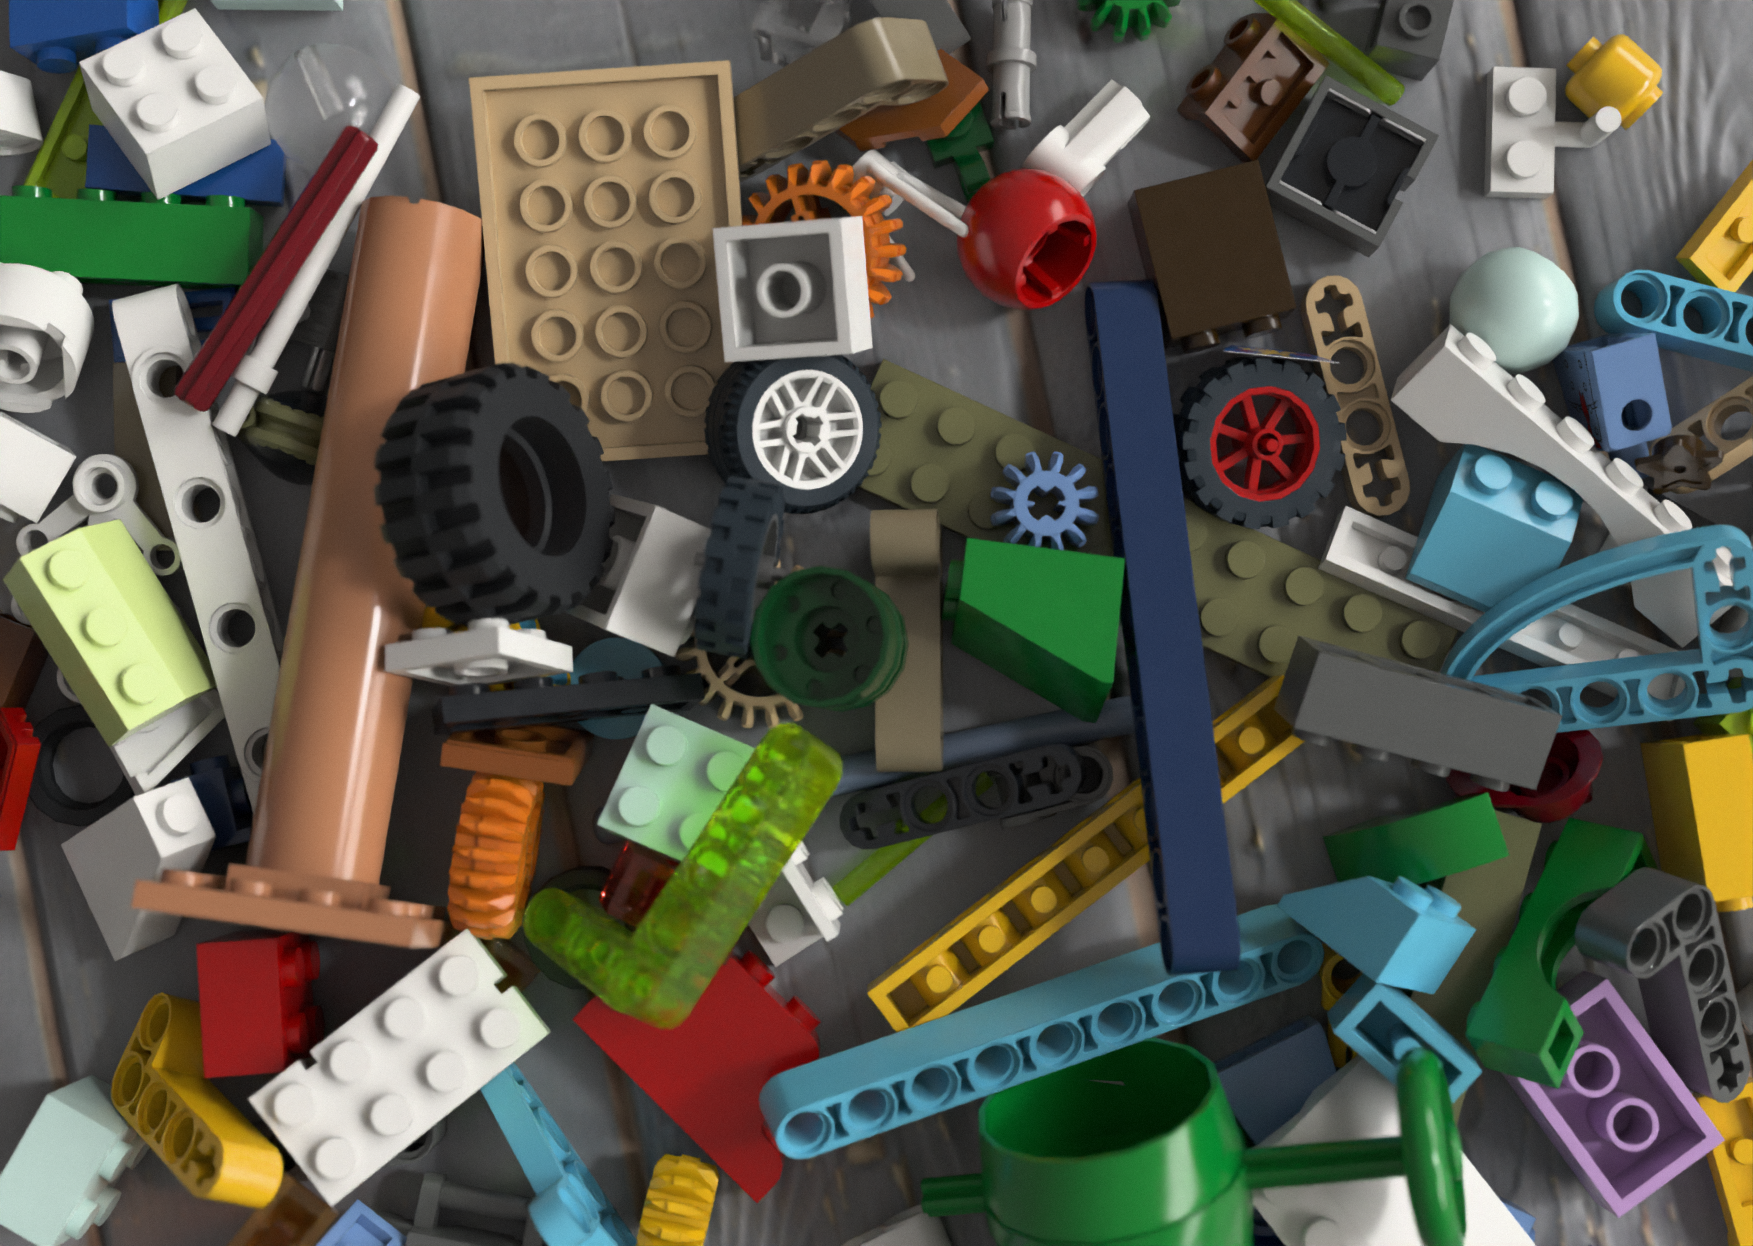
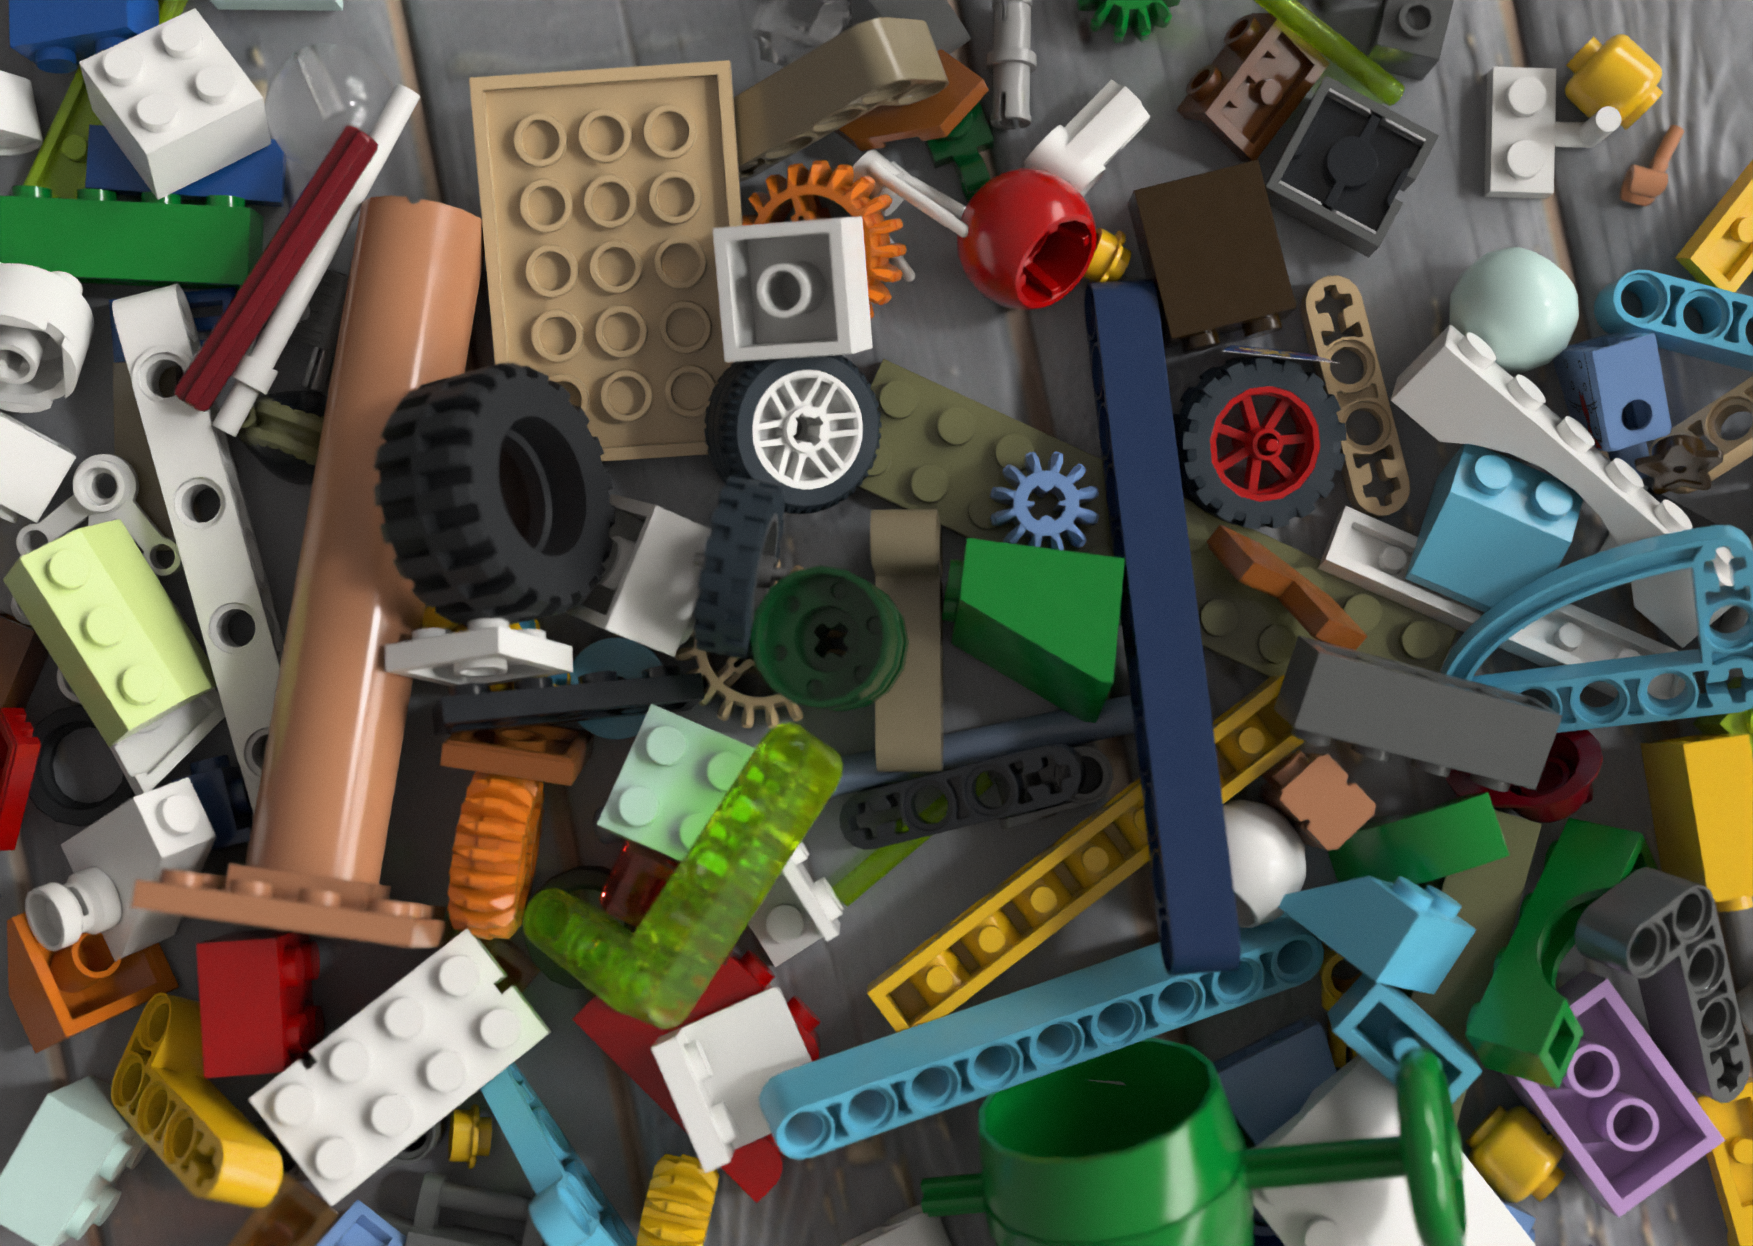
(65, 911): none -> white wheel
(77, 985): none -> orange slope
(469, 1136): none -> yellow plate
(720, 1069): none -> white bracket
(1109, 257): none -> yellow plate
(1264, 860): none -> white helmet
(1266, 572): none -> dark orange tile
(1316, 798): none -> nougat brick
(1516, 1154): none -> yellow head
(1643, 183): none -> nougat hand

